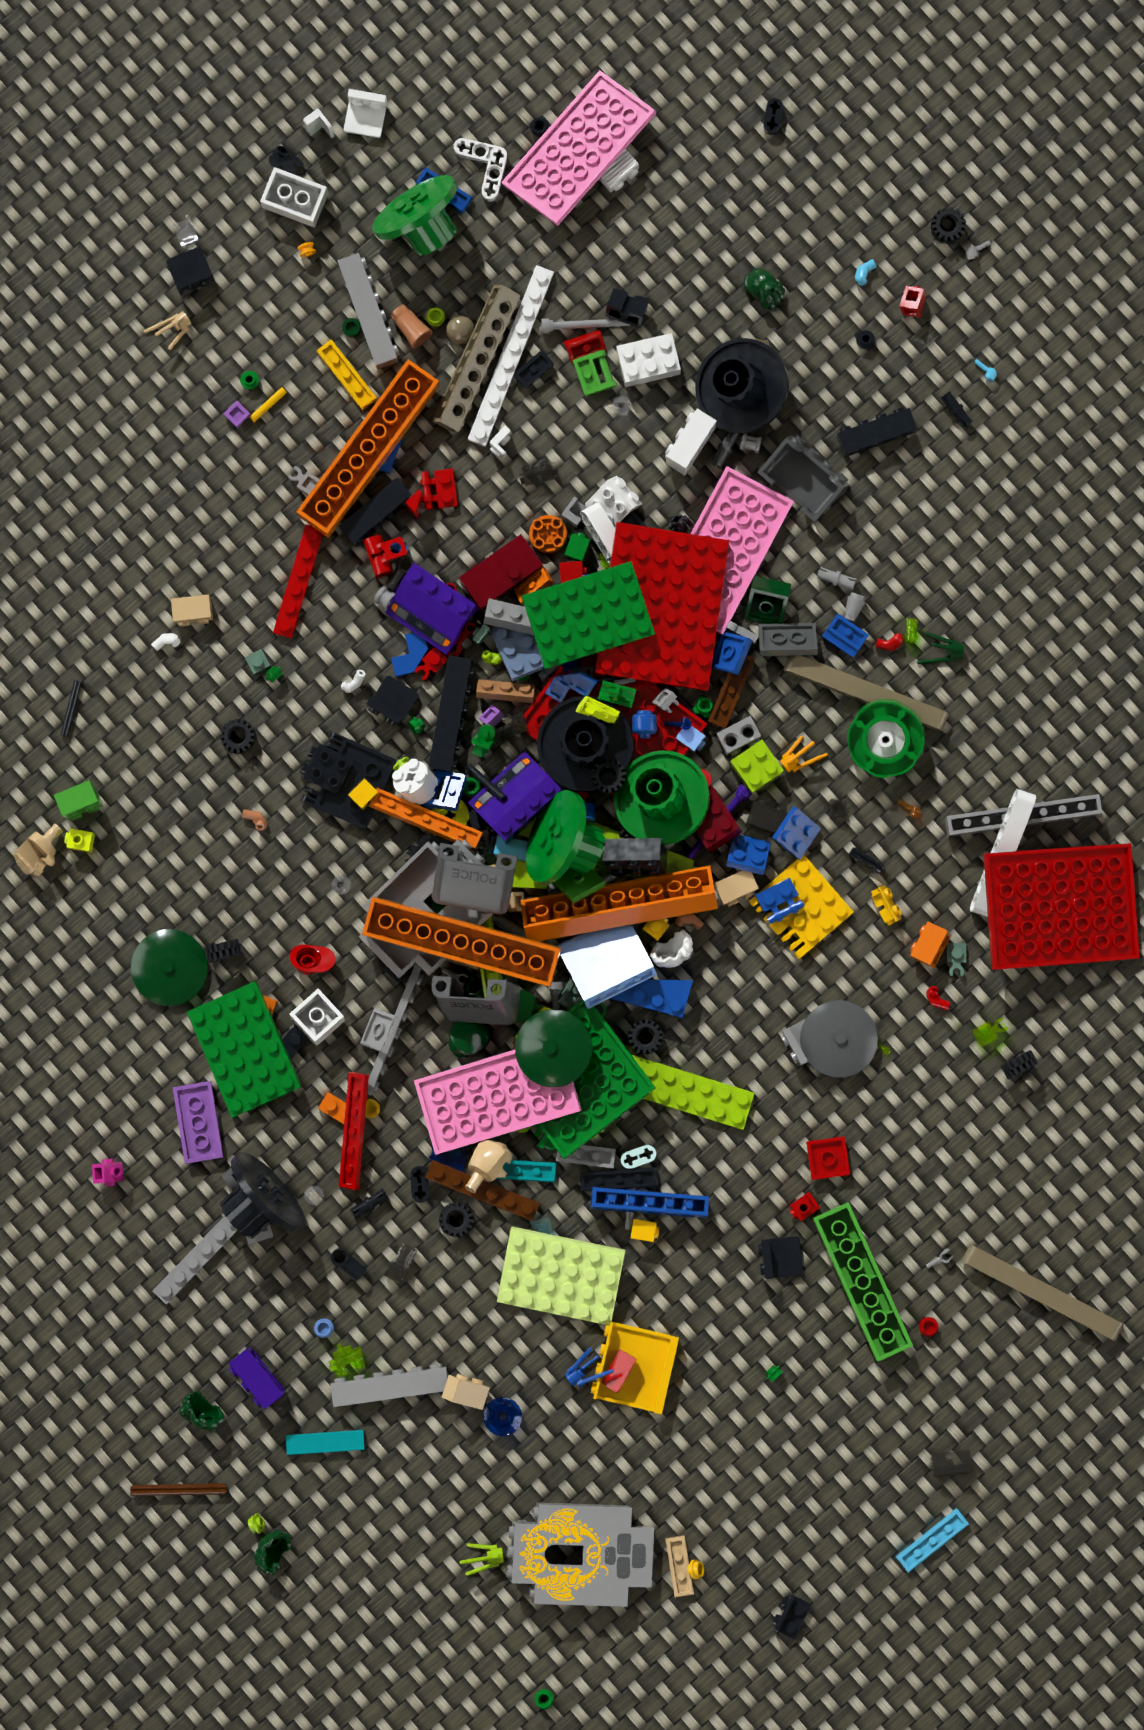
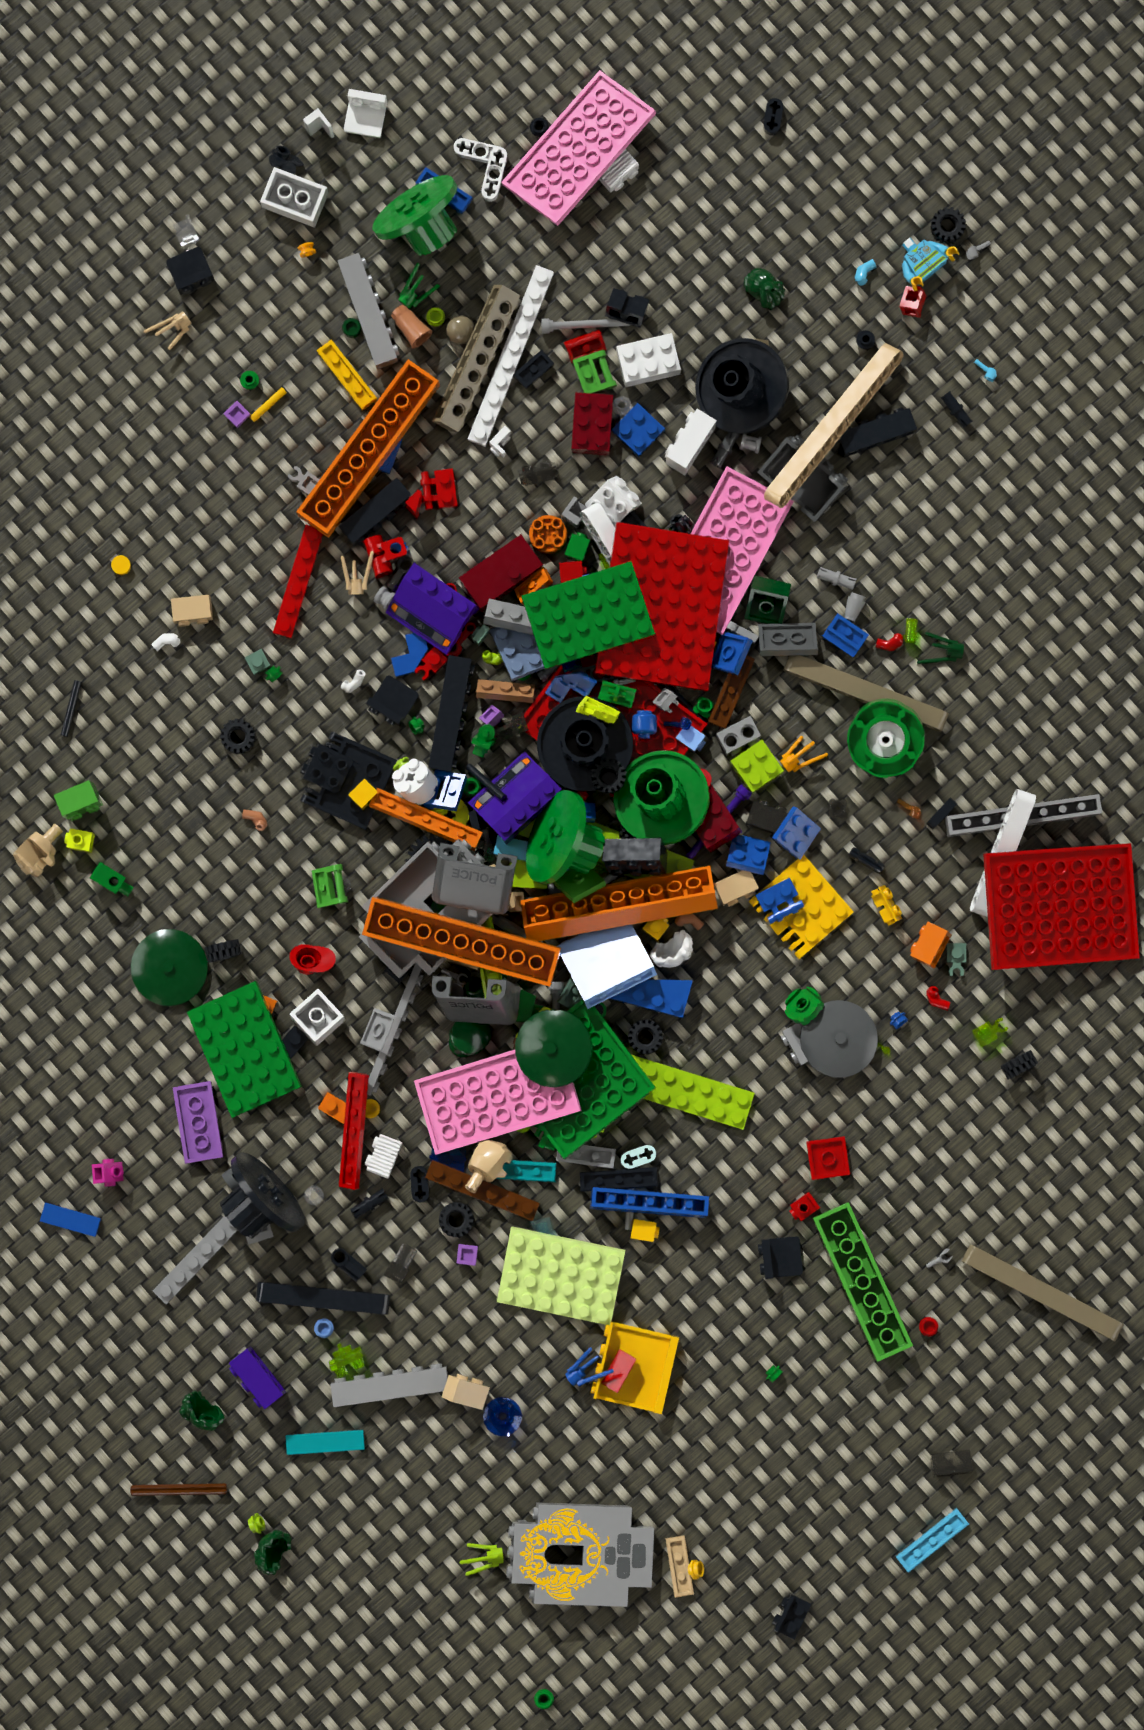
(70, 1219): none -> blue tile
(102, 875): none -> green torso
(121, 565): none -> yellow tile
(322, 1298): none -> black beam
(325, 888): none -> bright green plate
(355, 585): none -> tan plant
(383, 1156): none -> white brick
(408, 296): none -> green plant
(467, 1254): none -> medium lavender plate
(592, 423): none -> dark red brick
(638, 429): none -> blue plate
(809, 1011): none -> green plate
(833, 425): none -> tan beam
(898, 1019): none -> blue plate
(924, 260): none -> medium azure torso
(941, 813): none -> black beam

